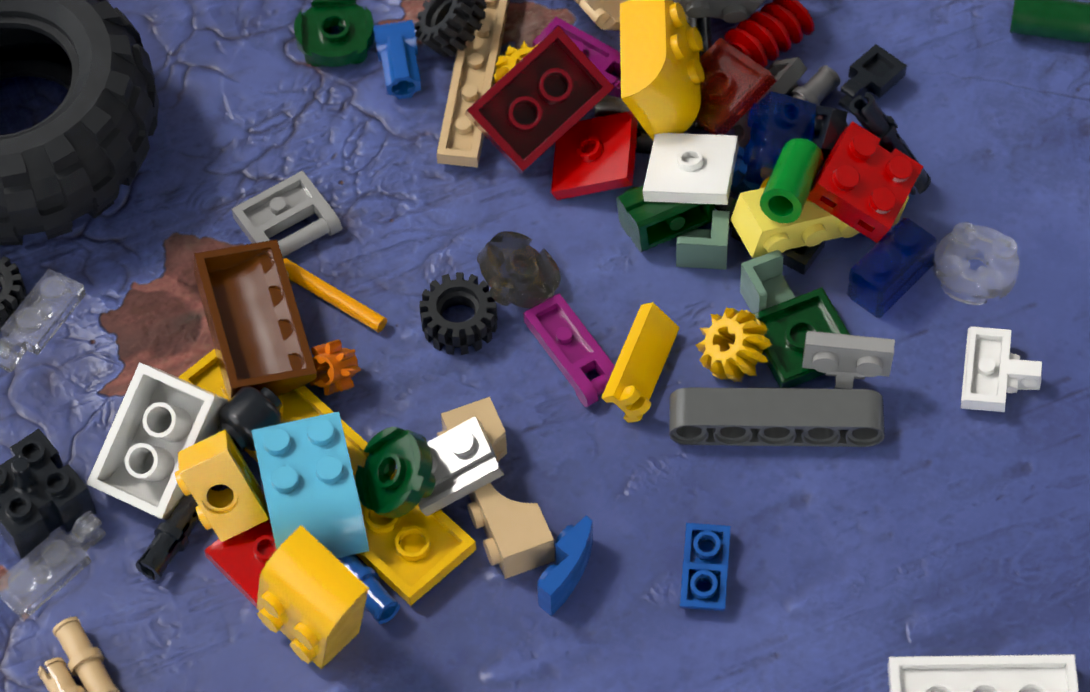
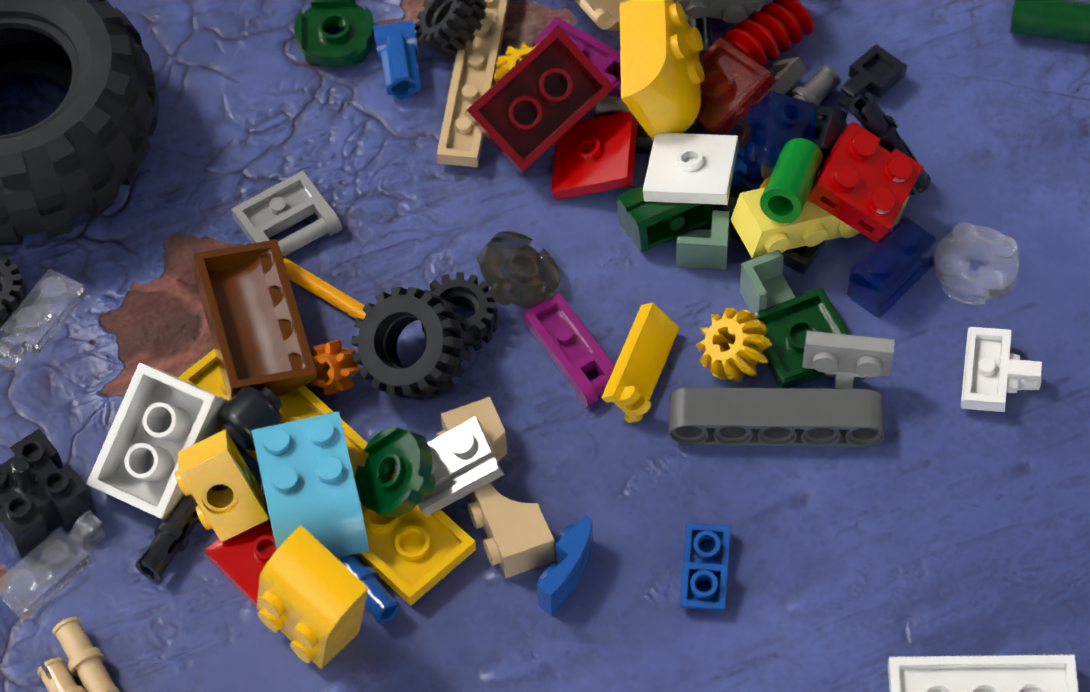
(379, 339): none -> black tyre

